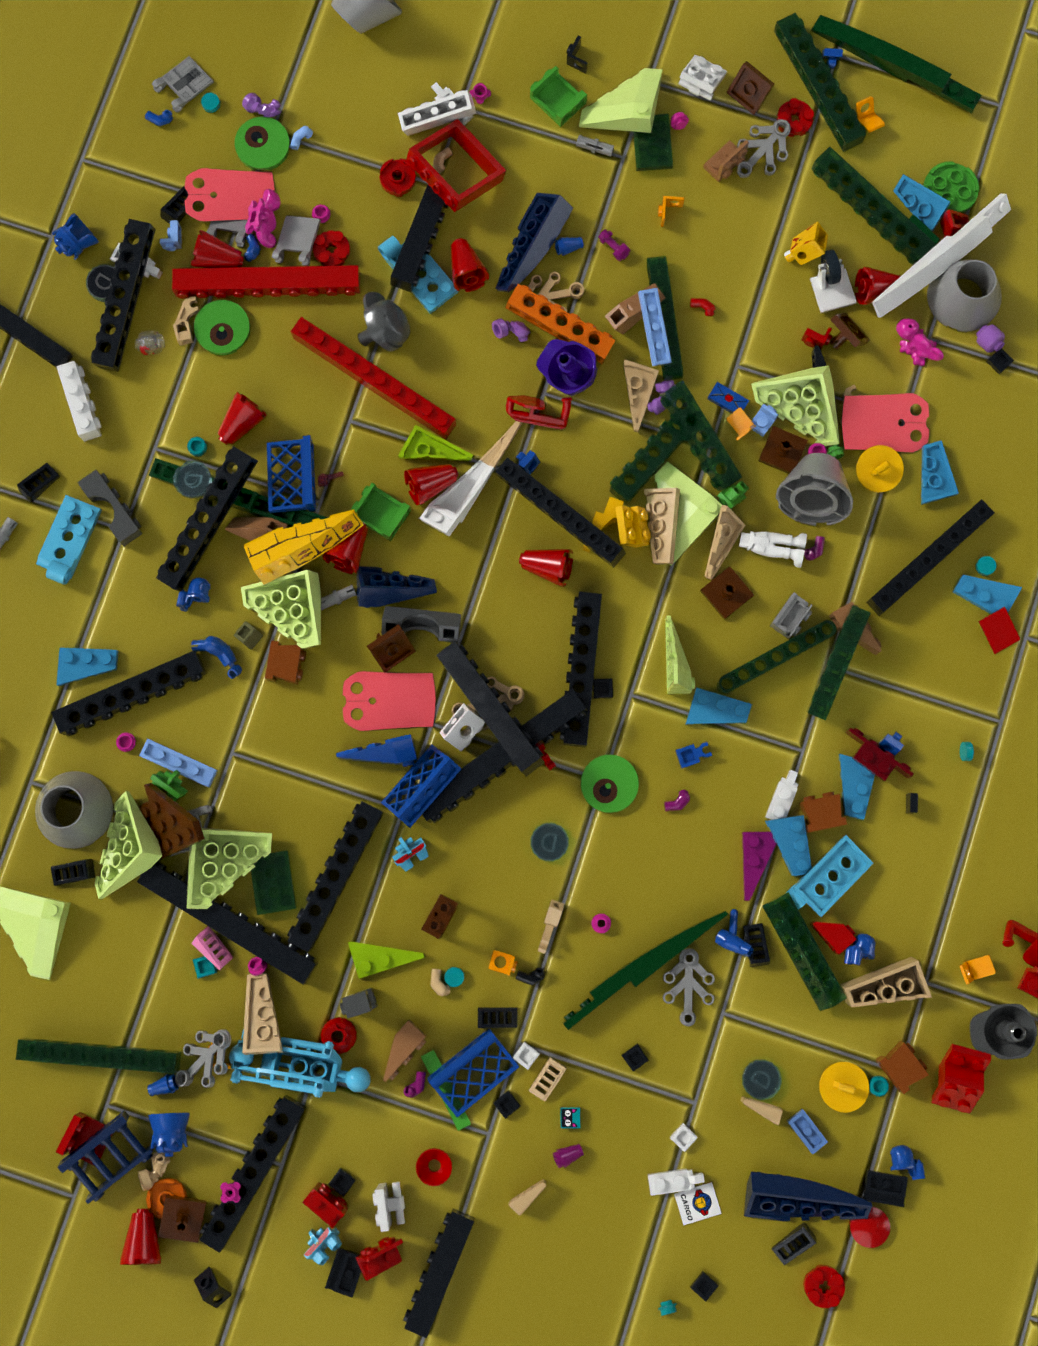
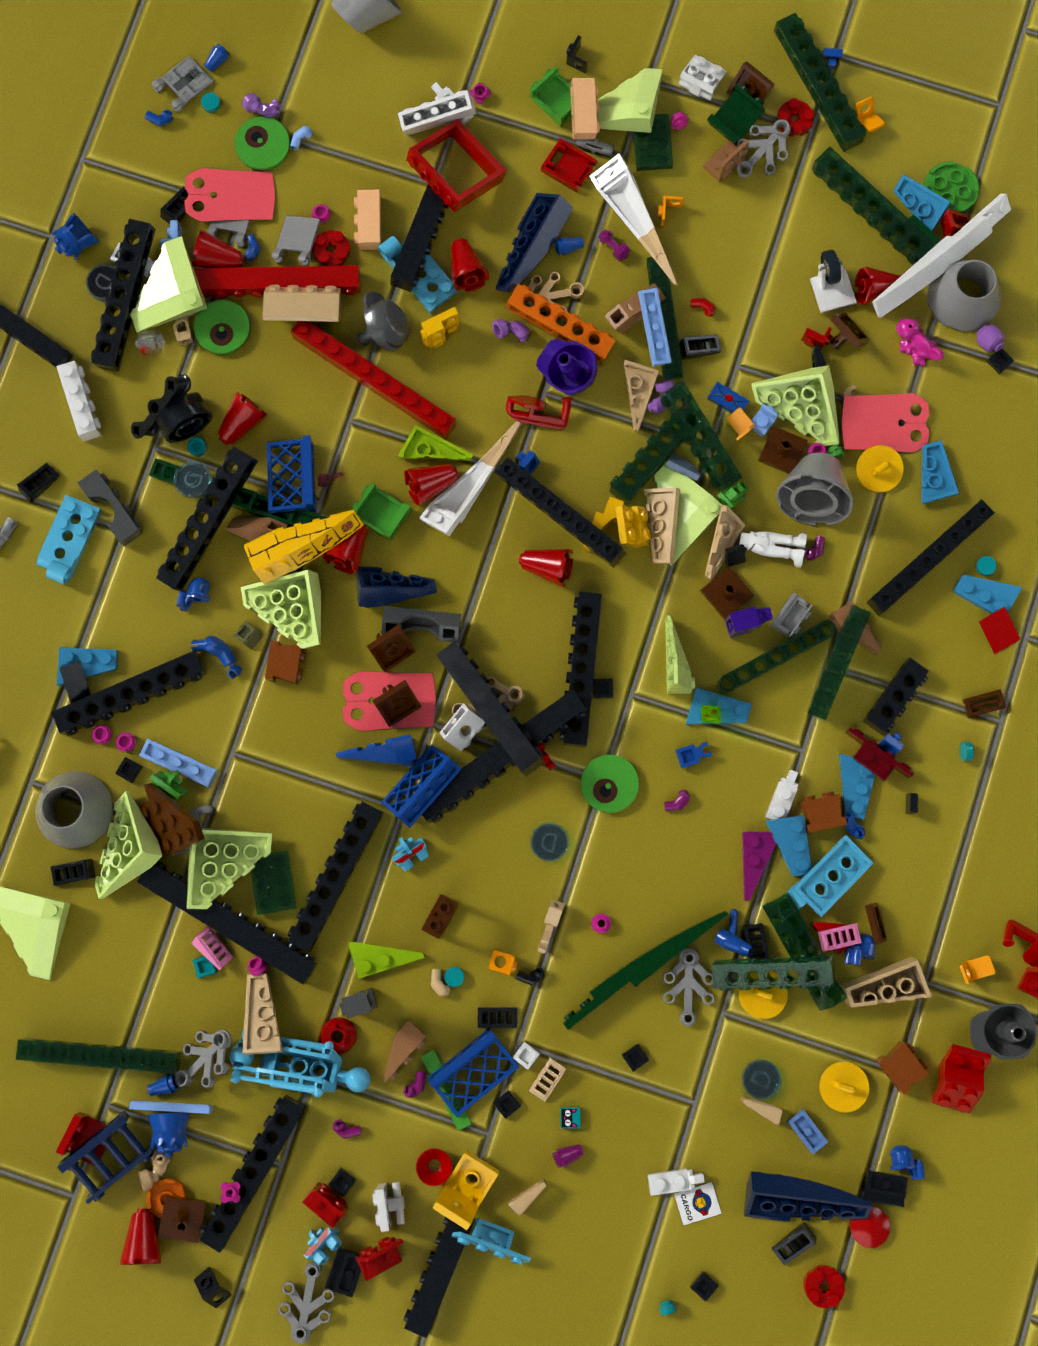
(75, 681): none -> black slope
(101, 734): none -> dark pink plate
(129, 770): none -> black tile
(171, 289): none -> yellowish green slope
(171, 1107): none -> light blue tile
(176, 414): none -> black piece
(216, 58): none -> blue cone
(262, 218): dark pink animal -> none
(302, 304): none -> tan slope
(305, 1306): none -> light grey plant
(337, 597): light grey pin -> none
(345, 1131): none -> magenta arm
(368, 219): none -> light nougat brick
(396, 703): none -> reddish brown tile
(397, 167): red plate -> none
(434, 329): none -> yellow plate
(439, 159): tan arm -> none
(461, 1197): none -> yellow bracket
(493, 1238): none -> medium azure bracket
(572, 168): none -> red container
(584, 108): none -> light nougat brick
(621, 191): none -> white plate
(683, 466): none -> sand blue tile
(683, 1137): white tile -> none
(688, 350): none -> black slope
(710, 714): none -> clear neon green slope
(735, 555): none -> black tile
(737, 114): none -> dark green panel
(747, 620): none -> dark purple hinge
(763, 1003): none -> yellow shield
(808, 245): yellow torso -> none
(823, 965): none -> clear green brick
(824, 940): none -> bright pink slope
(853, 827): none -> blue arm
(875, 717): none -> black brick
(876, 923): none -> reddish brown tile
(878, 1086): teal tile -> none
(897, 62): dark green slope -> none
(968, 708): none -> reddish brown tile

